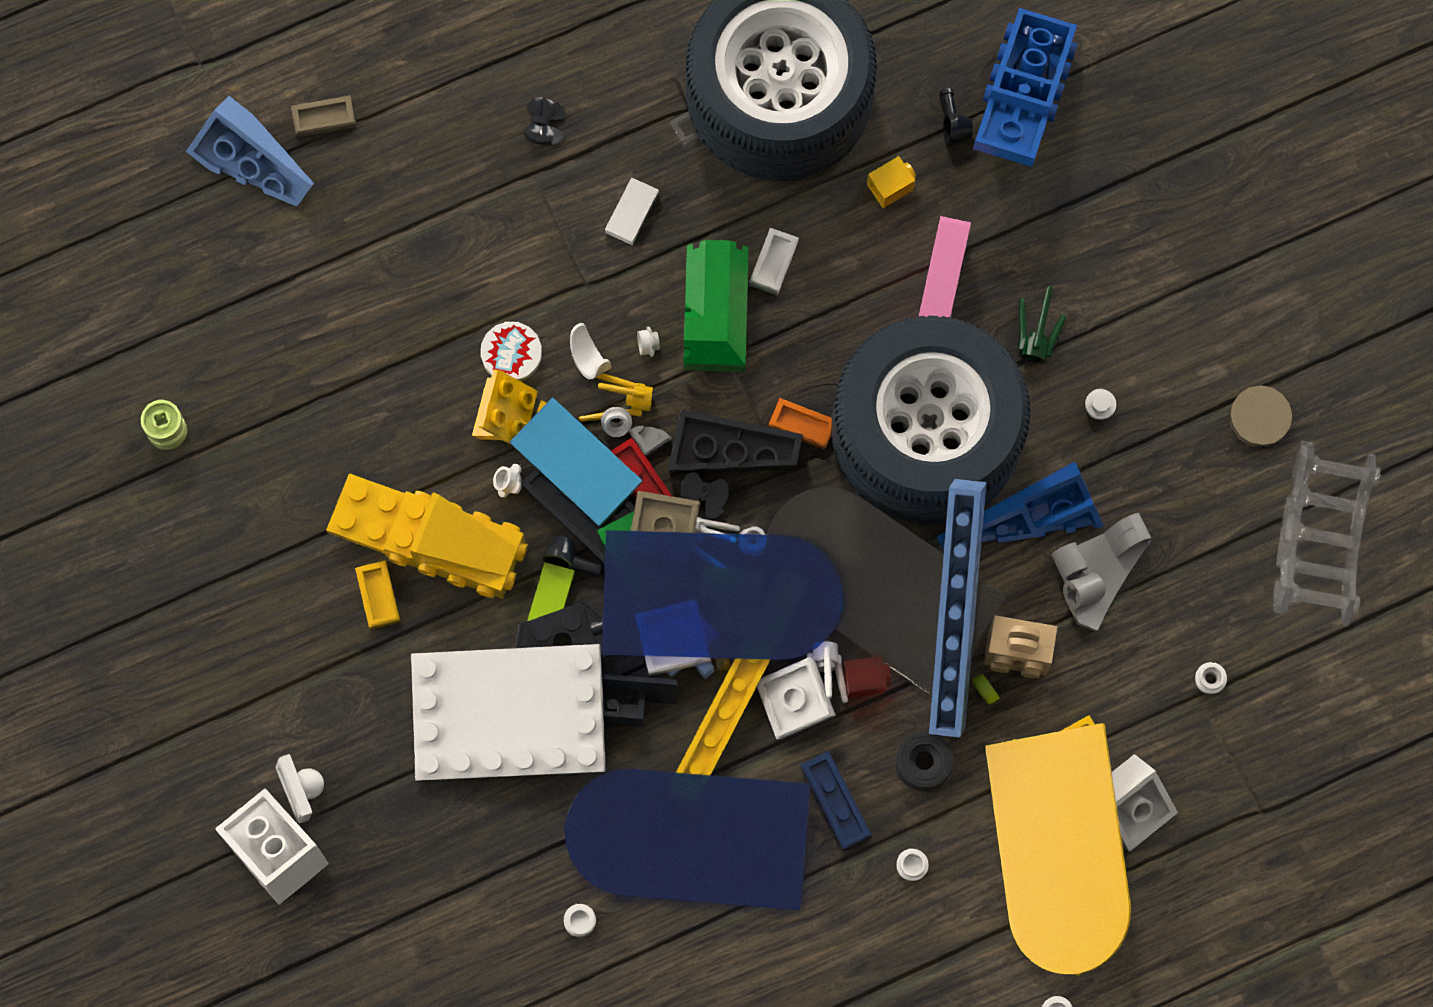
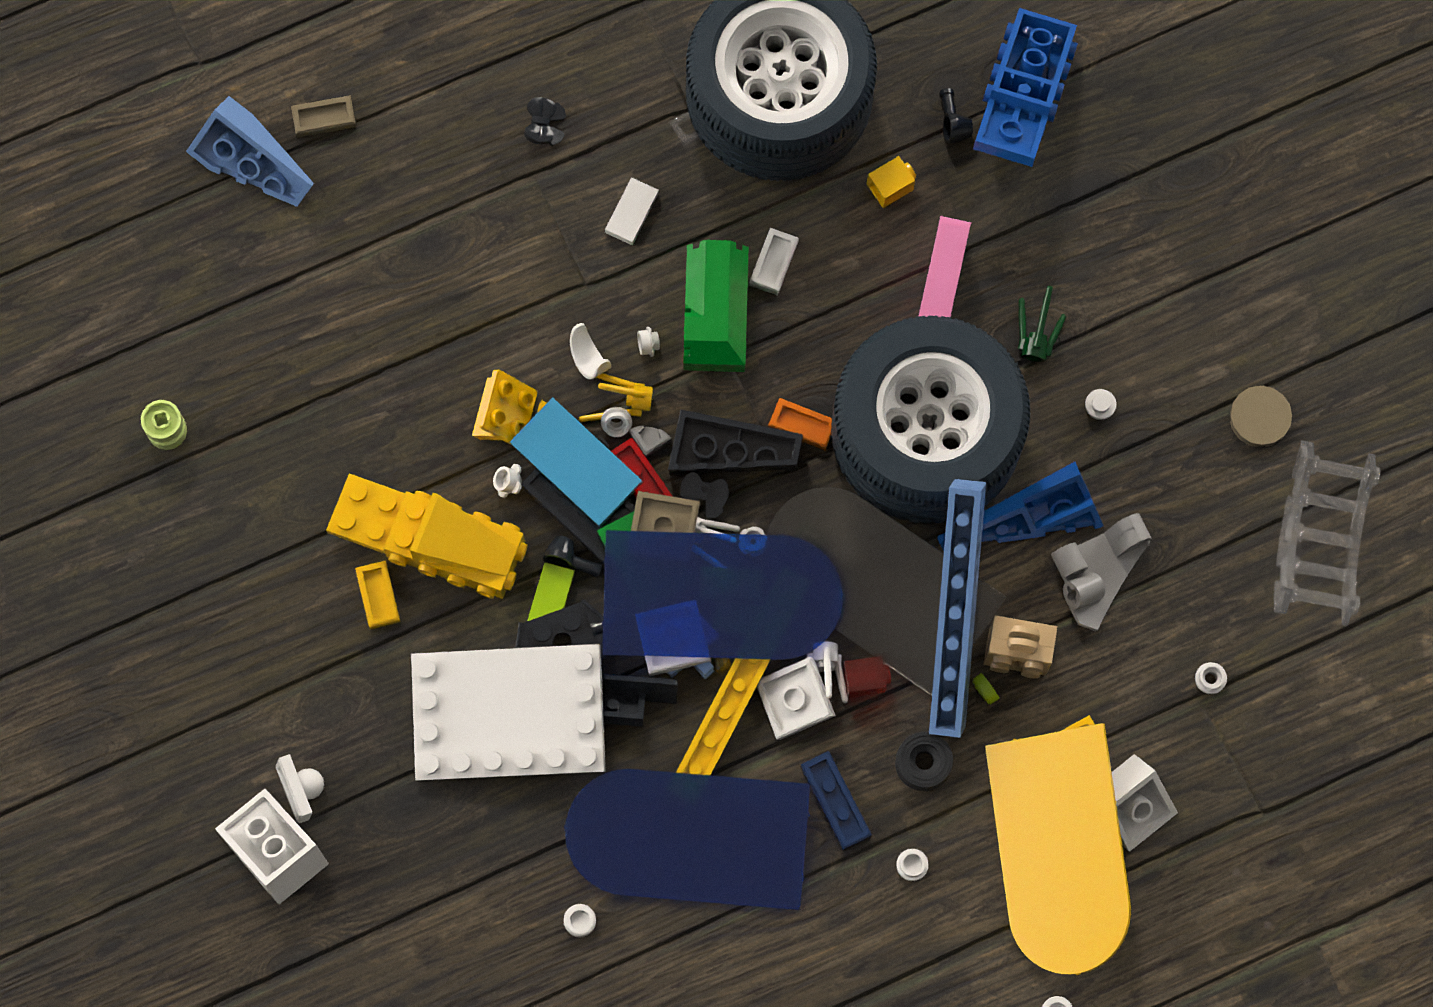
(511, 349): tile -> none

